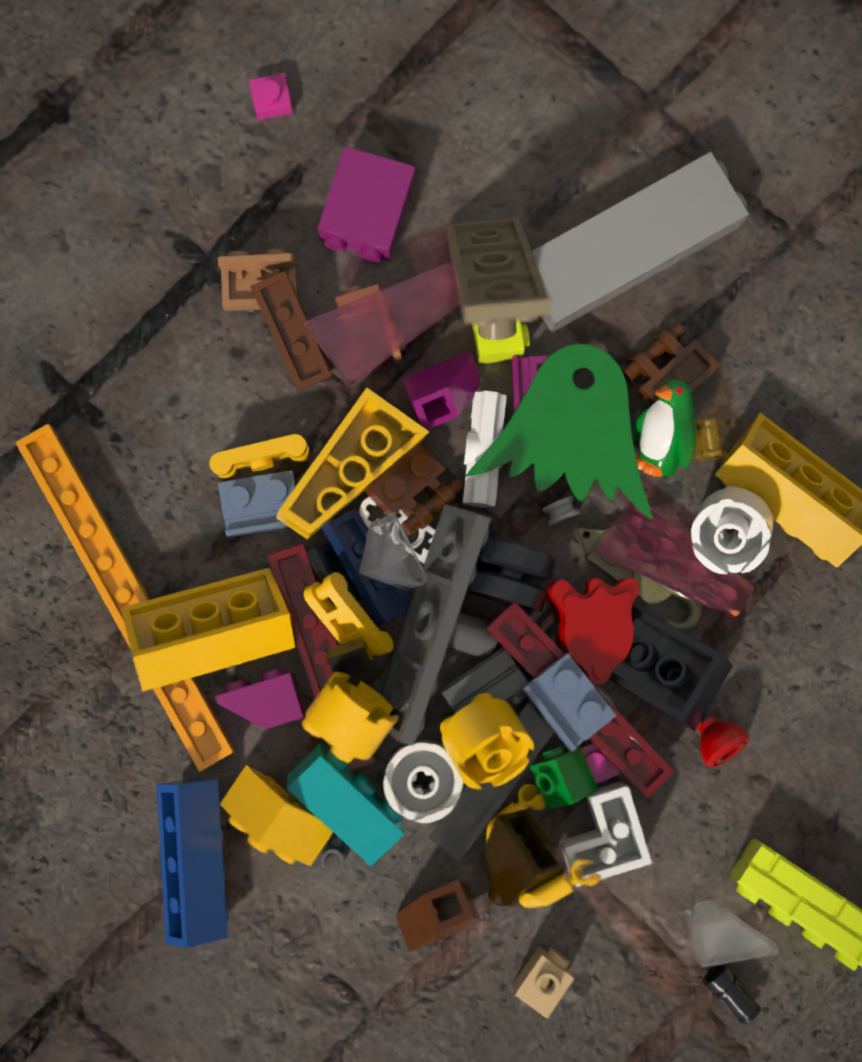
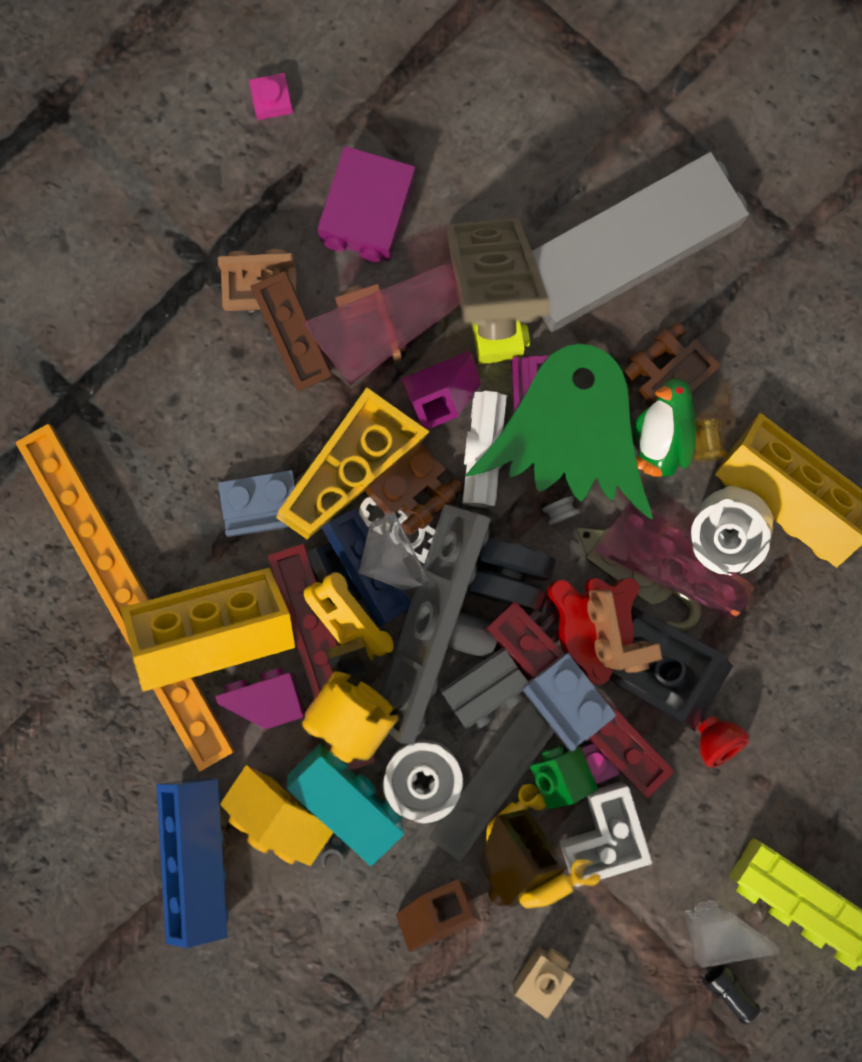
(259, 455): yellow plate -> none
(486, 742): yellow brick -> none
(608, 646): none -> medium nougat bracket

